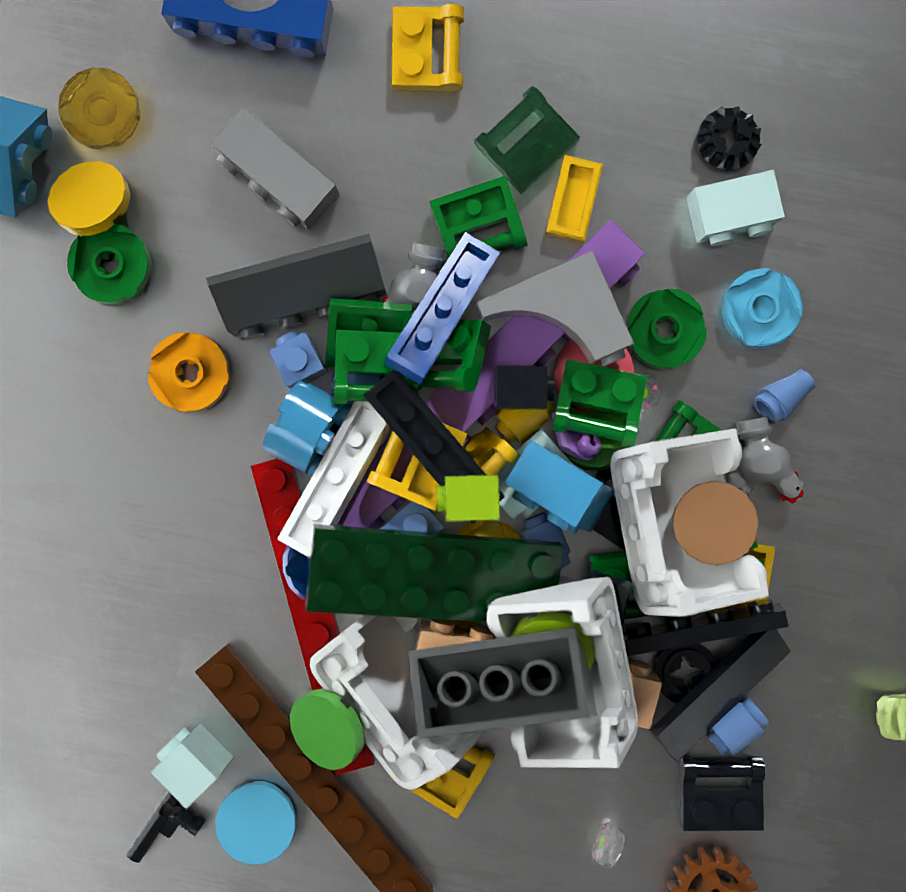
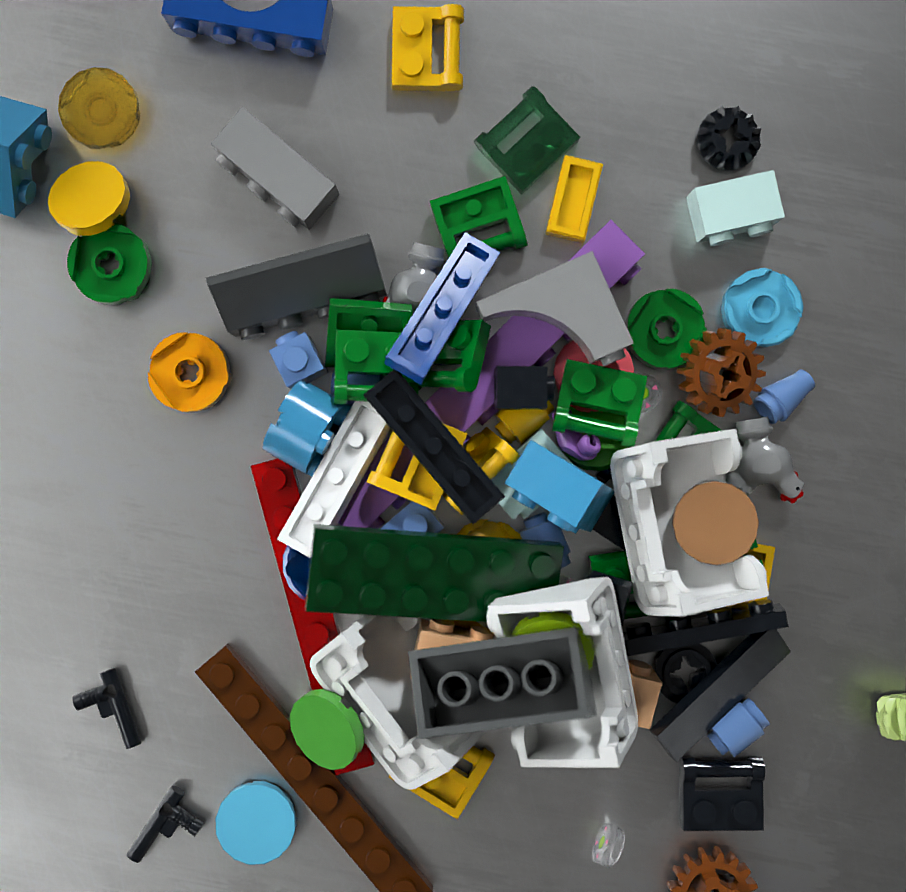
(111, 705): none -> black hose
(191, 764): light aqua brick -> none
(469, 498): lime brick -> none
(739, 374): none -> dark orange gear

